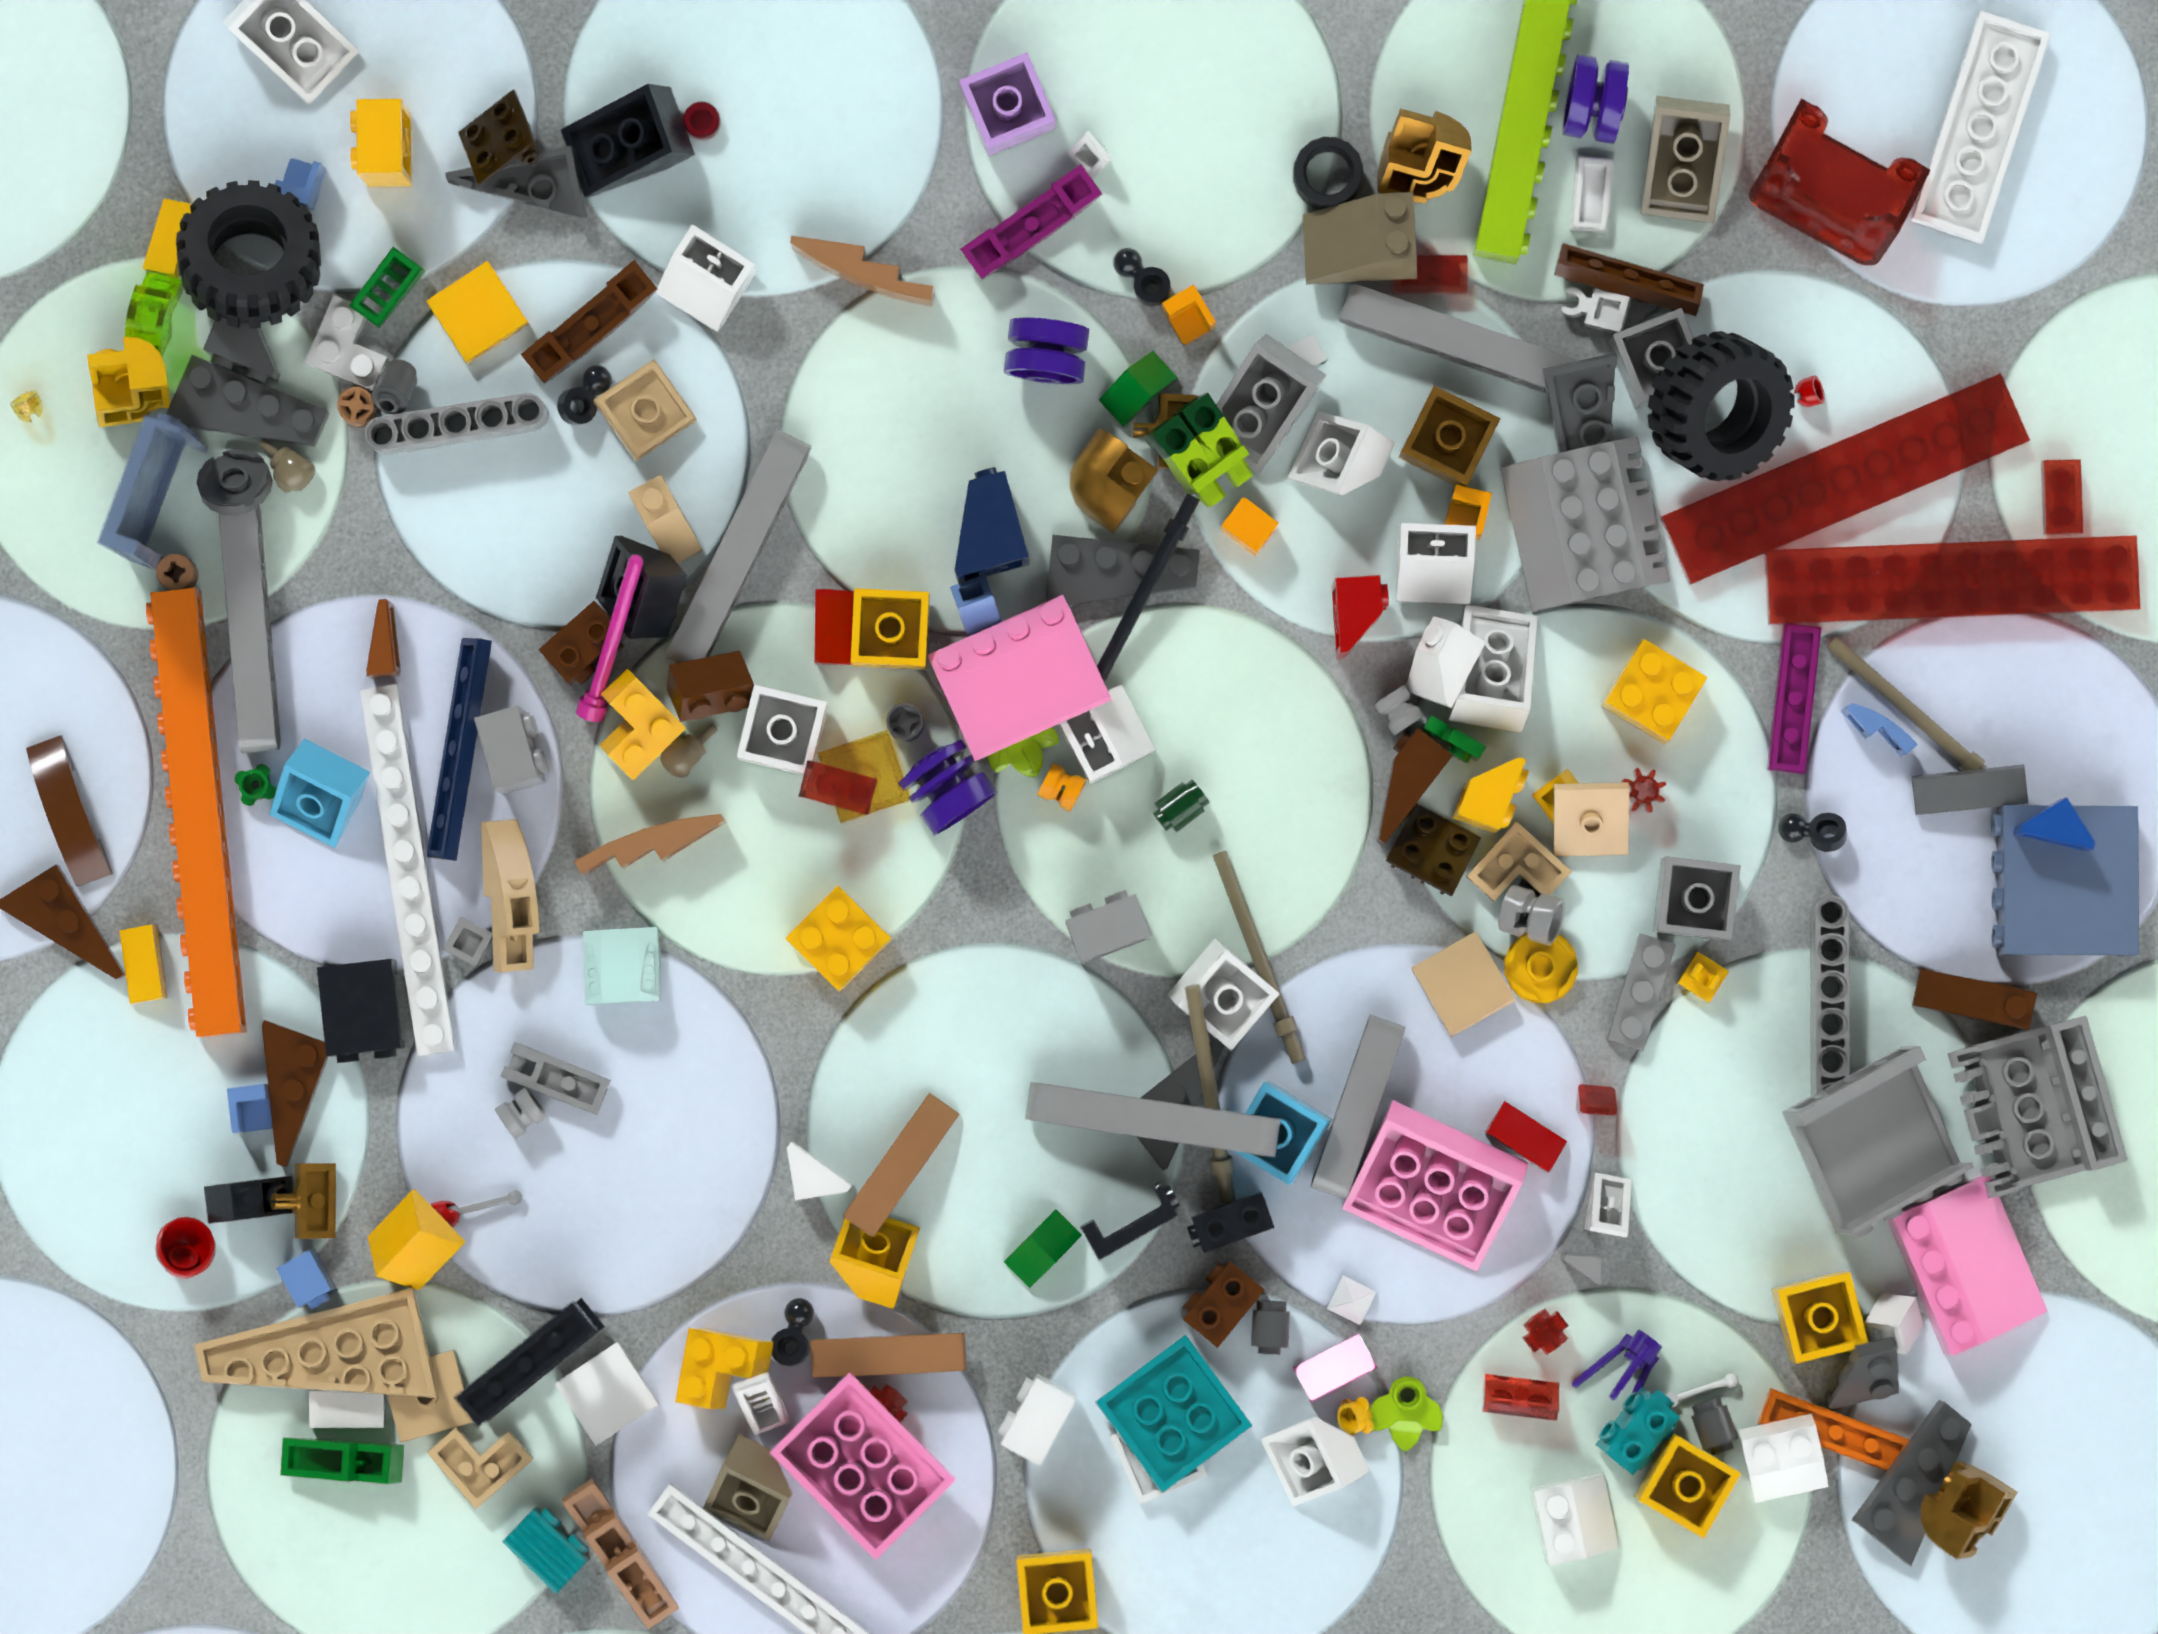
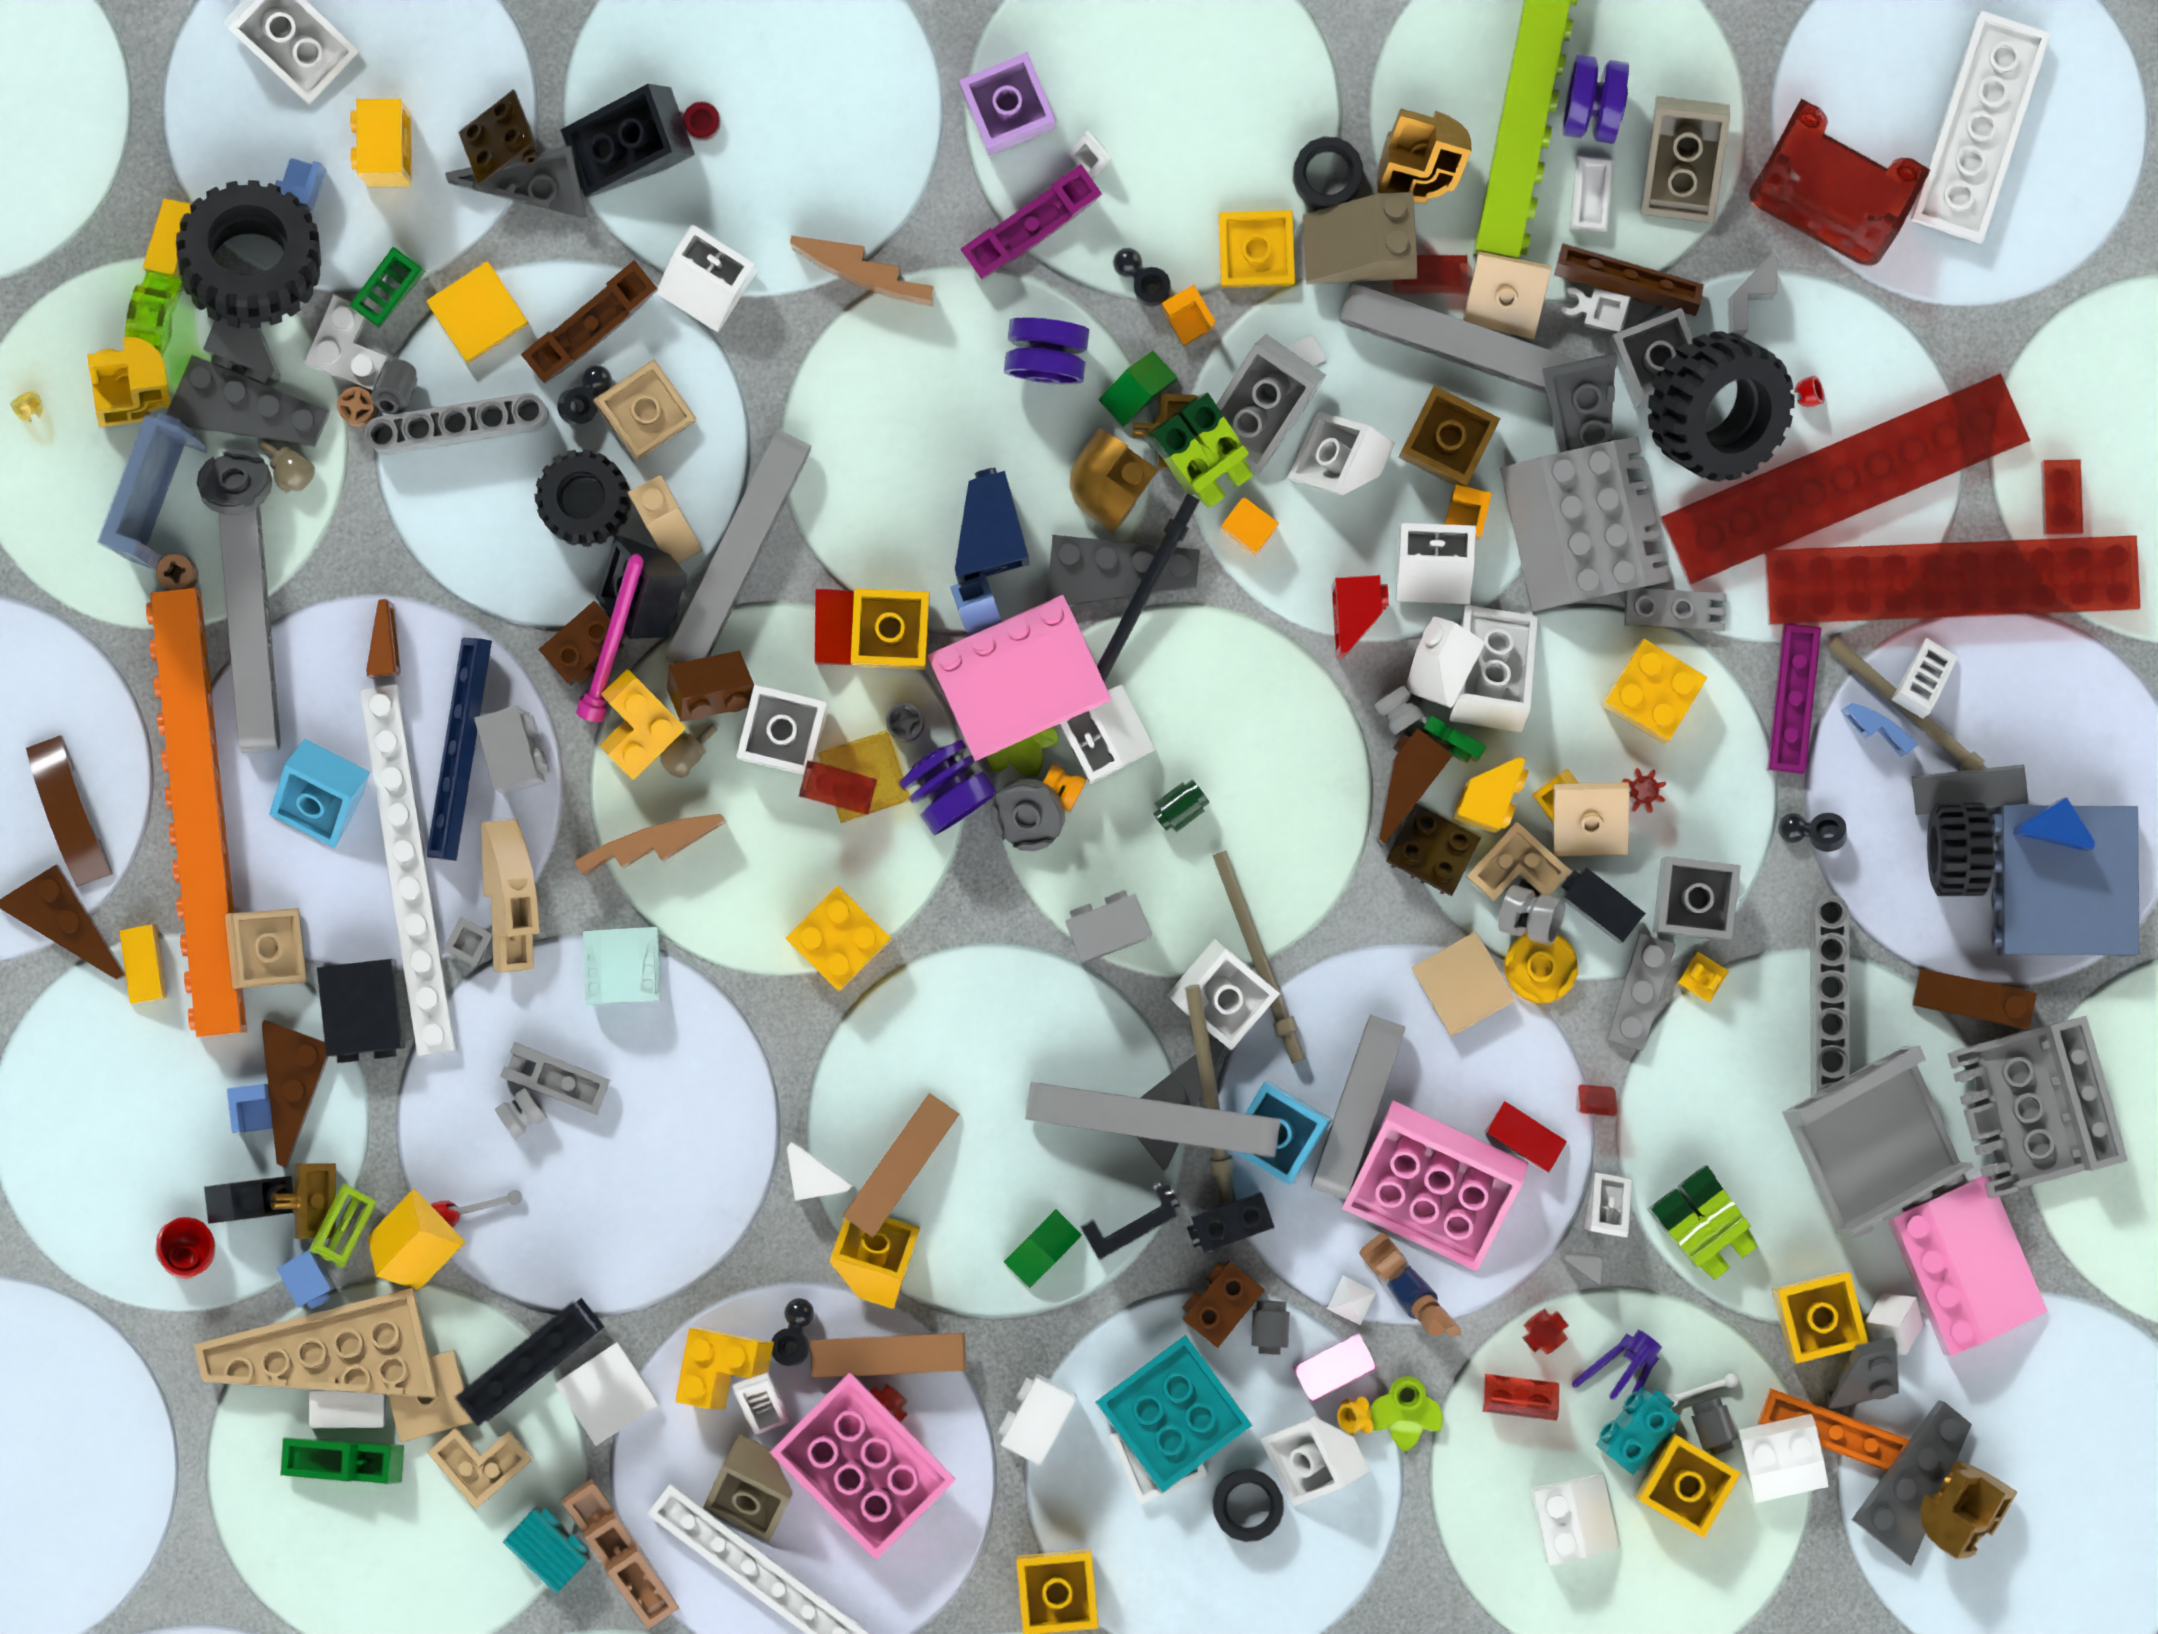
(246, 779): green plate -> none
(265, 948): none -> tan plate
(328, 1252): none -> lime tile
(560, 475): none -> black tyre
(1028, 814): none -> dark grey tile
(1250, 1533): none -> black tyre
(1256, 249): none -> yellow tile
(1407, 1286): none -> medium nougat piece
(1507, 294): none -> tan plate
(1601, 904): none -> black brick
(1673, 609): none -> light grey hinge
(1706, 1234): none -> lime hips
(1759, 285): none -> light grey slope
(1910, 699): none -> white slope
(1960, 849): none -> black tyre

